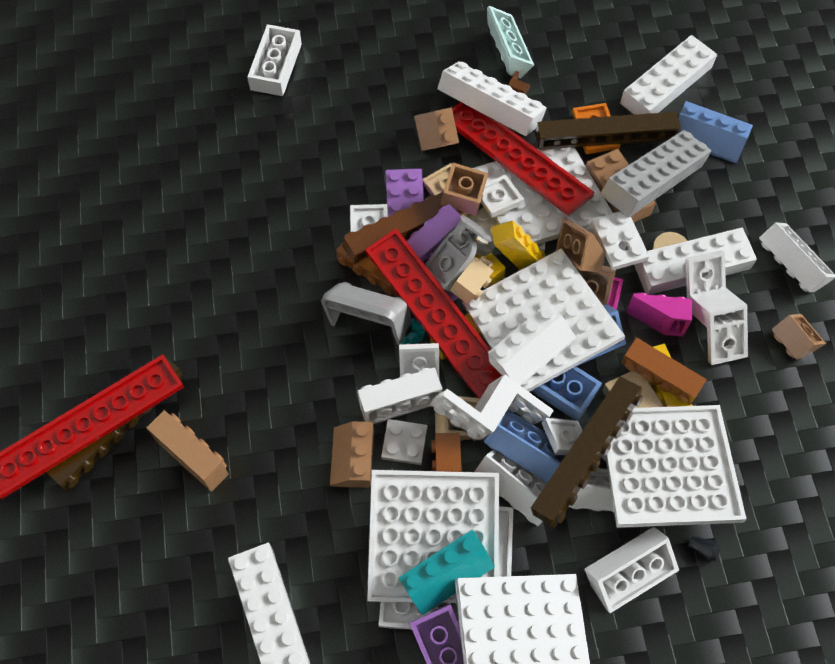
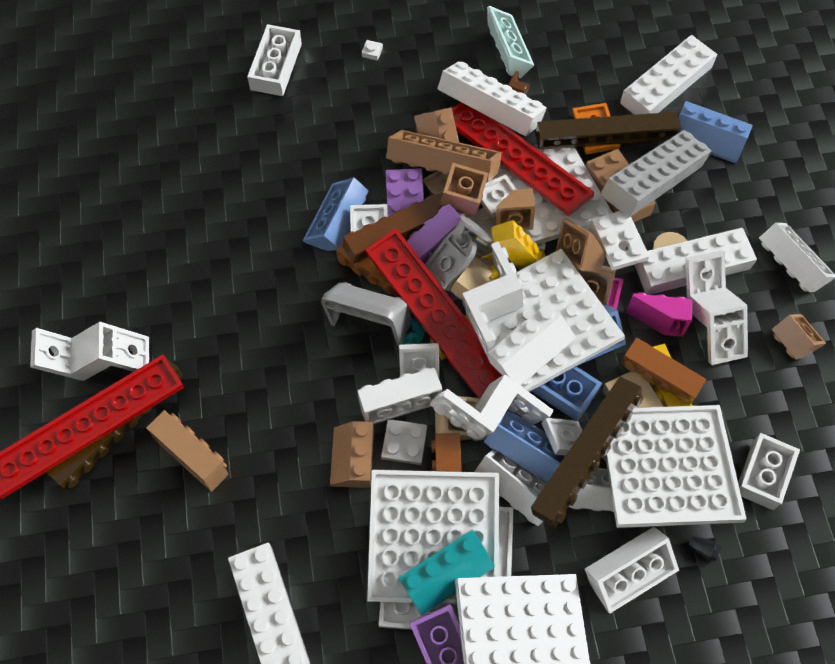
(88, 351): none -> white bracket
(333, 216): none -> medium blue slope
(372, 50): none -> white plate
(440, 153): none -> medium nougat brick
(494, 298): none -> white bracket
(517, 207): none -> medium nougat slope
(767, 471): none -> white brick

